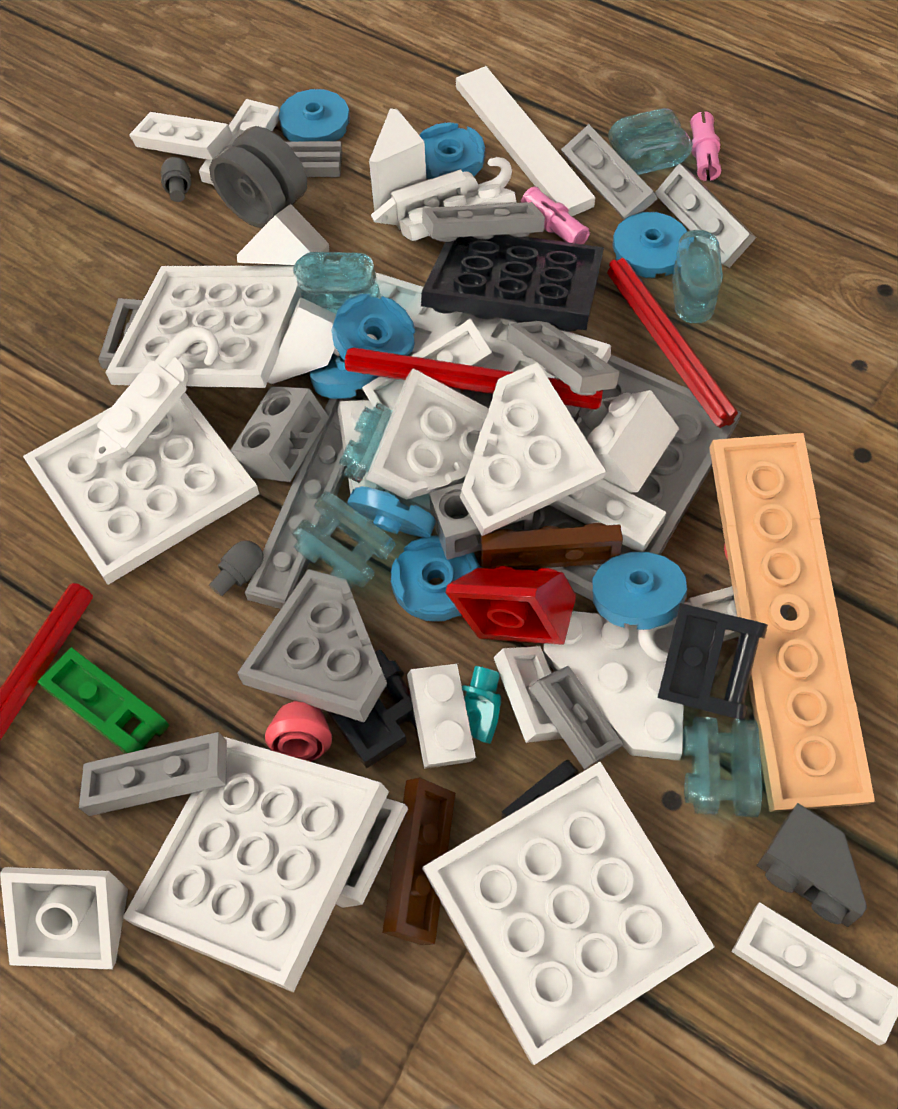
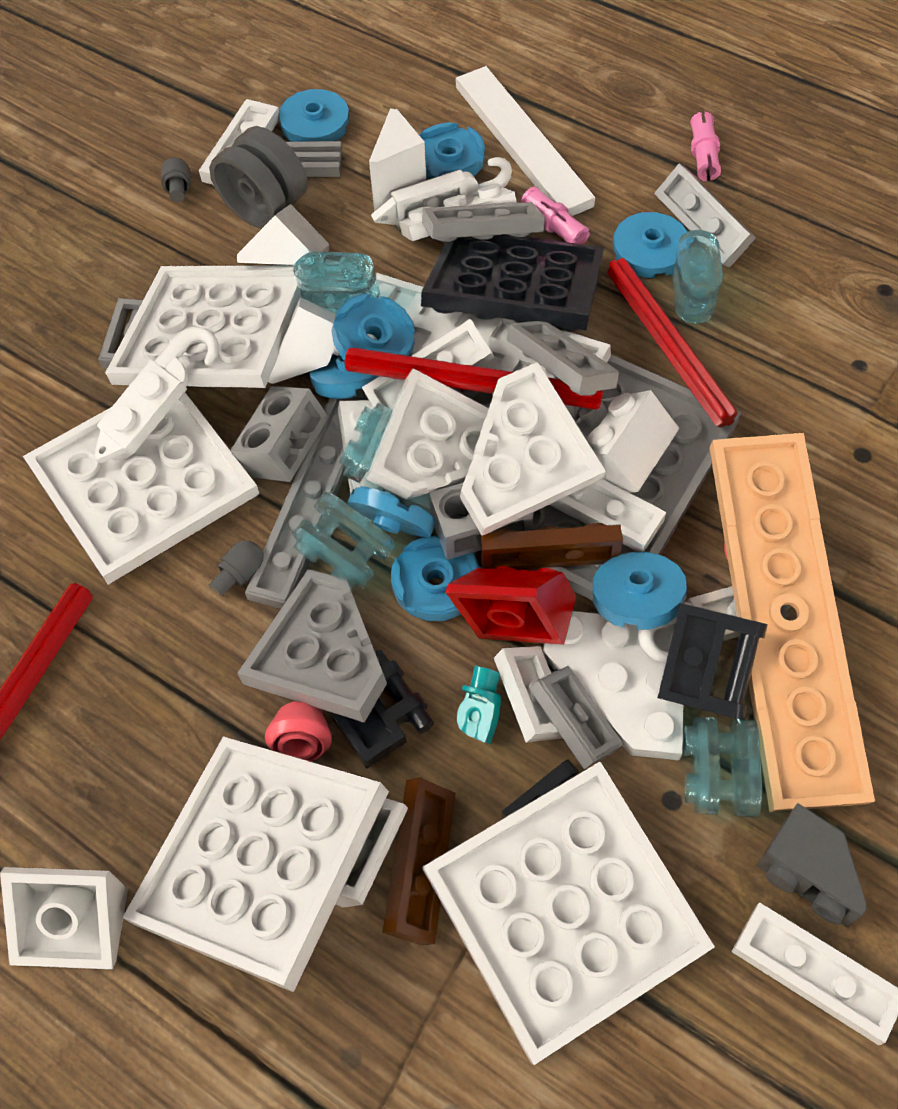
(101, 702): green plate -> none
(153, 774): light grey plate -> none
(181, 135): white plate -> none
(440, 716): white plate -> none
(608, 173): light grey plate -> none
(650, 140): clear light blue brick -> none

